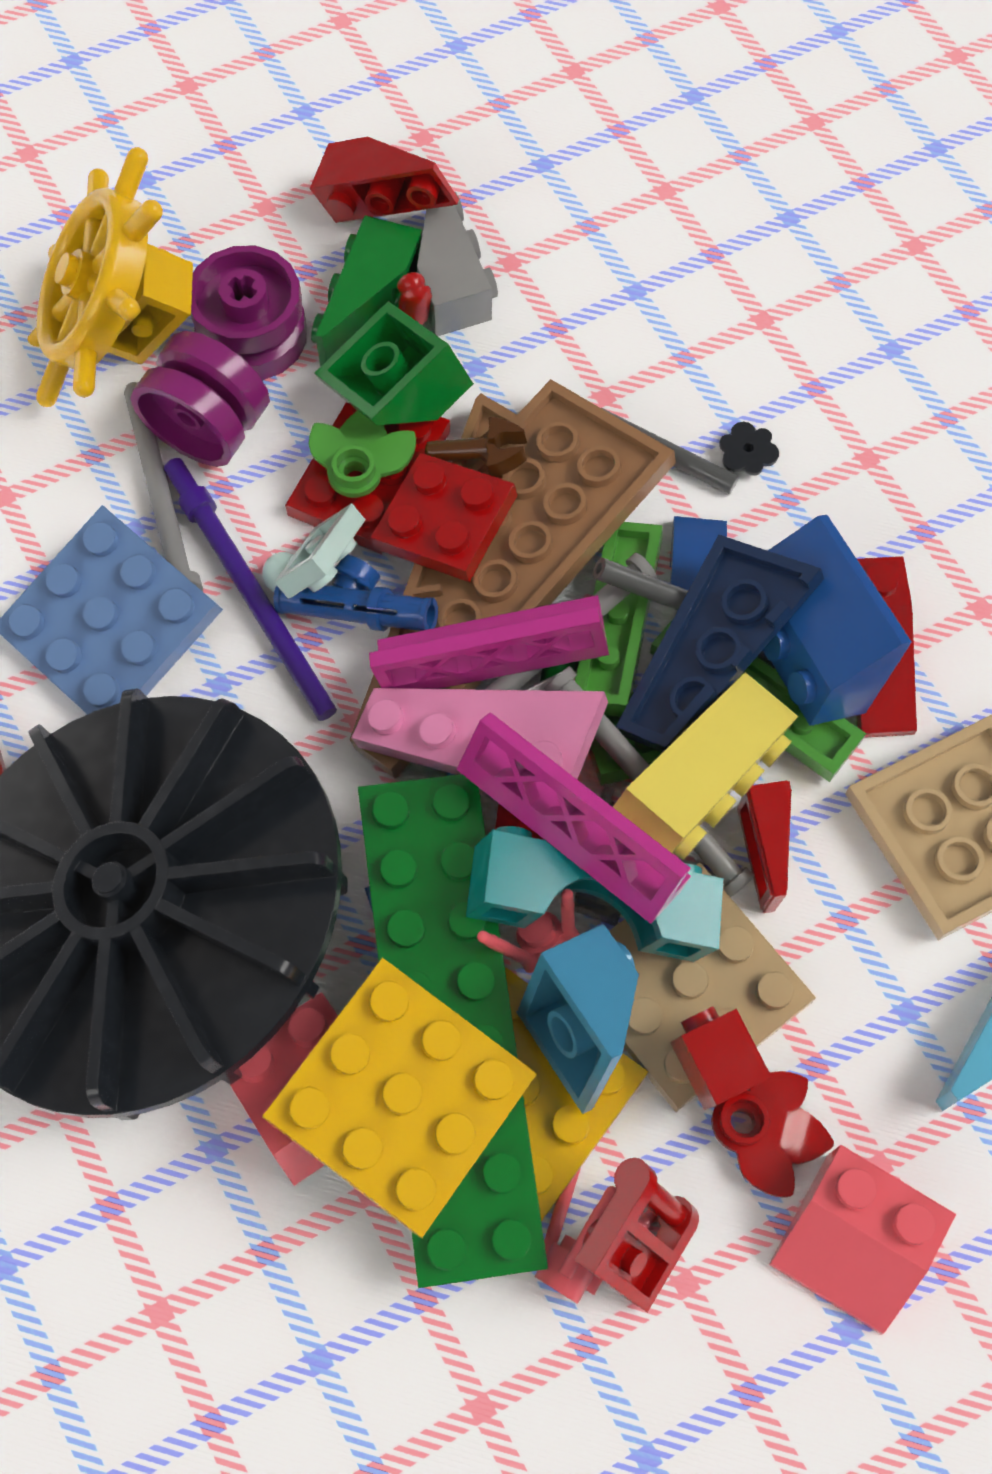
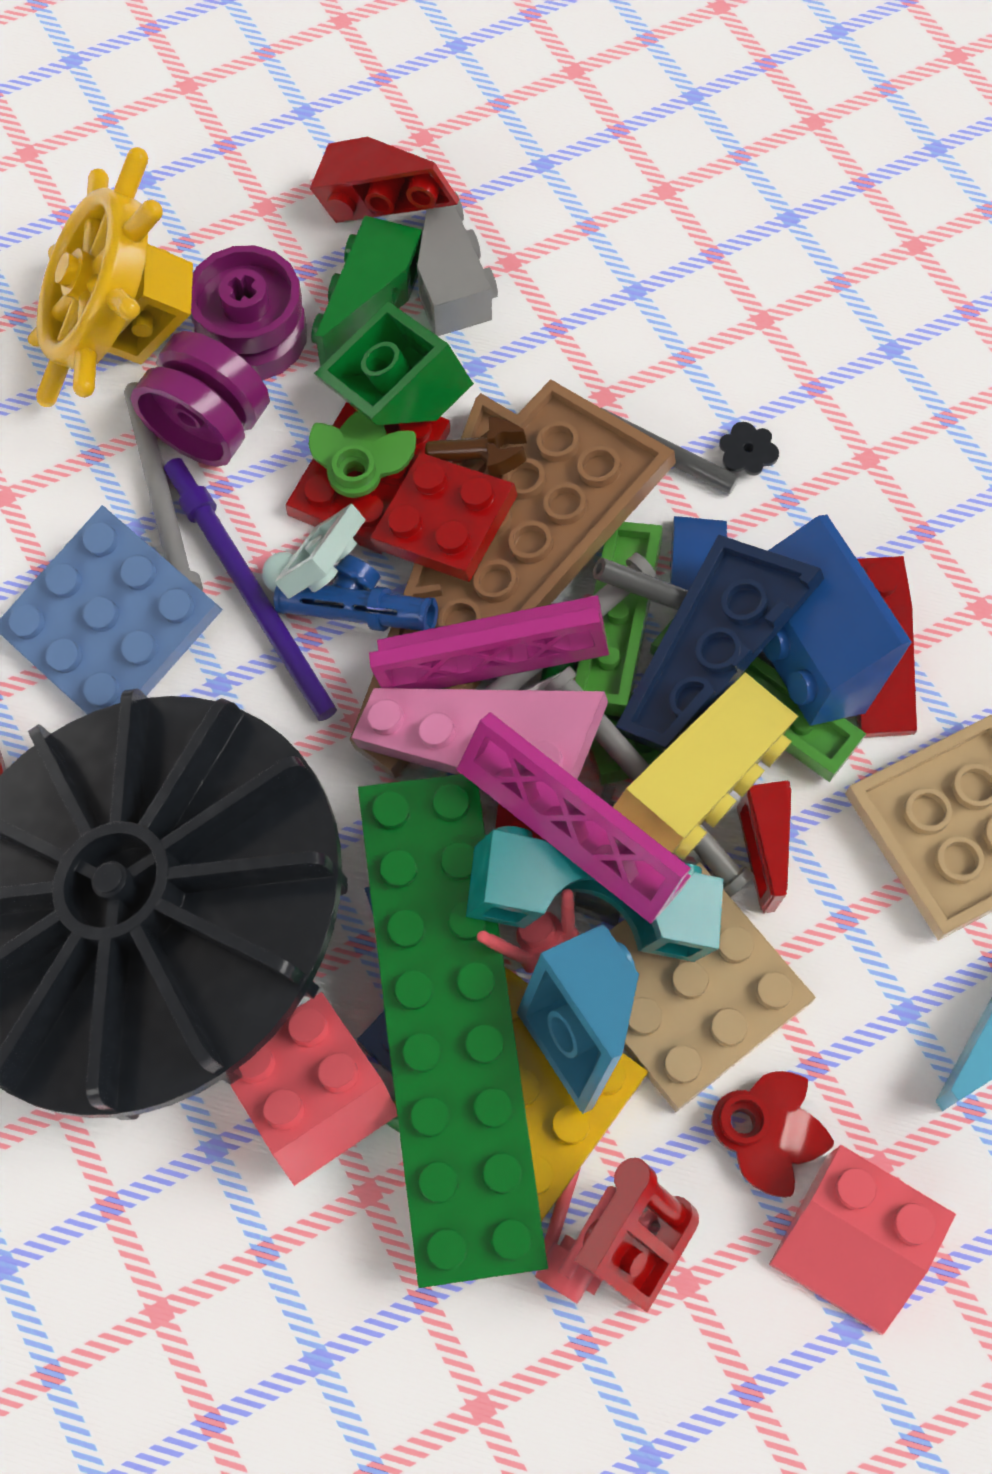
(400, 1097): yellow plate -> none
(415, 296): red arm -> none
(719, 1056): red brick -> none

